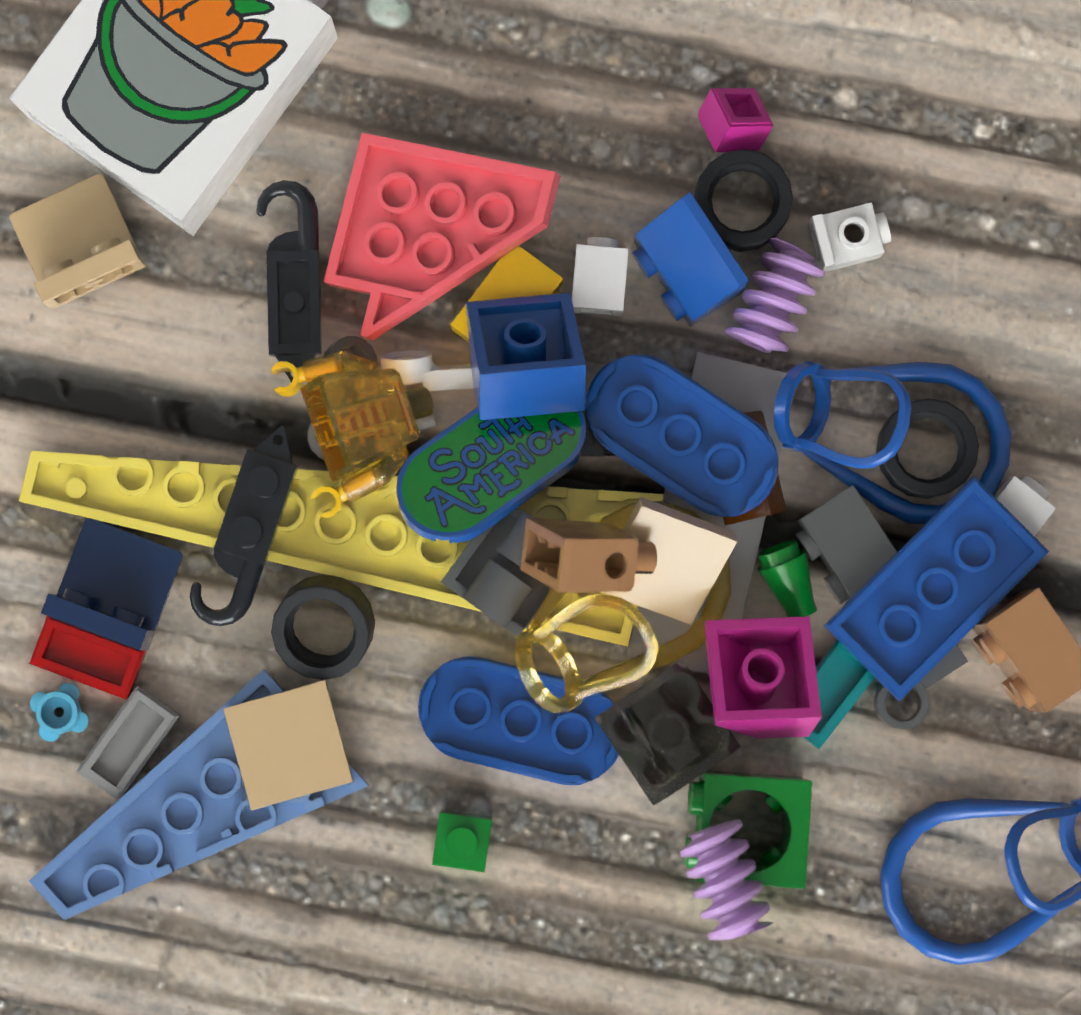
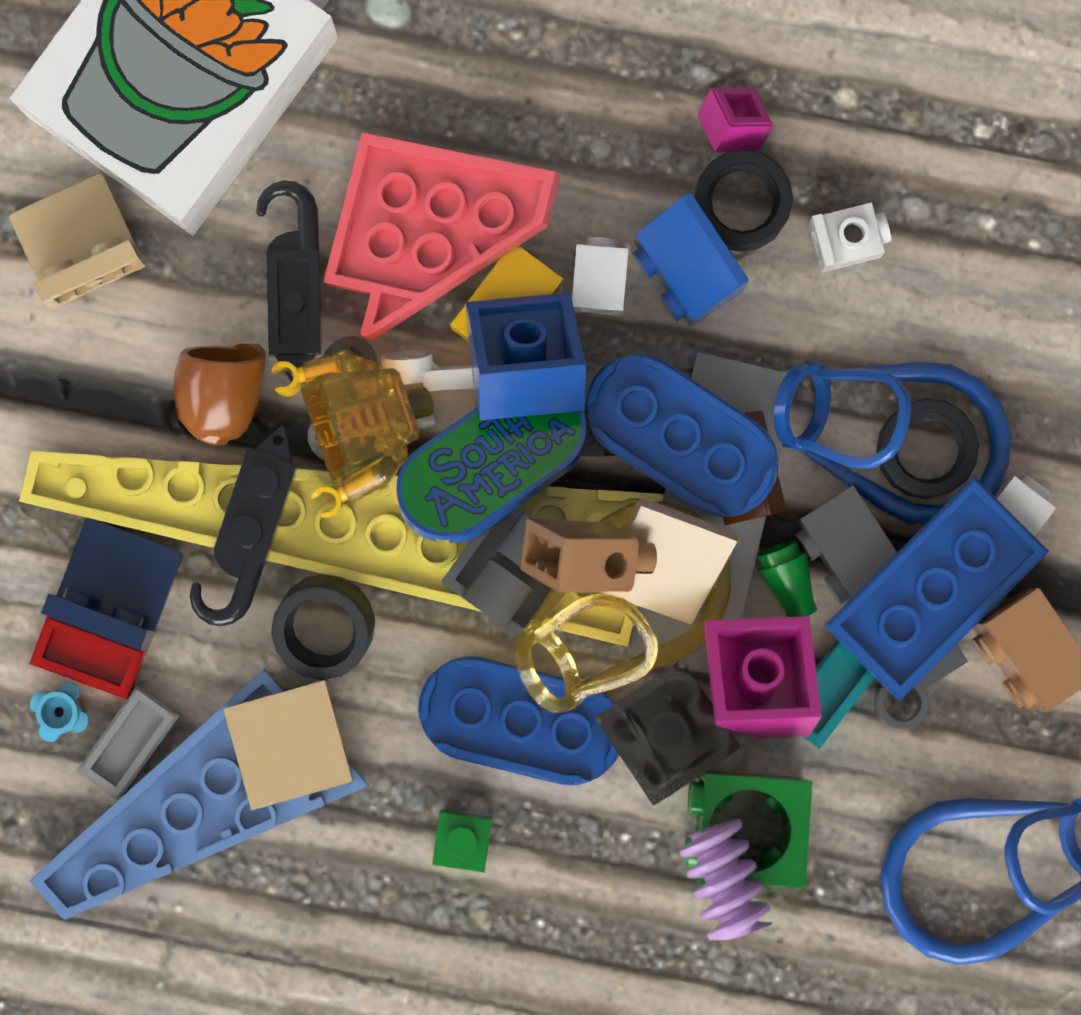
(218, 390): none -> dark orange piece
(775, 298): lavender piece -> none

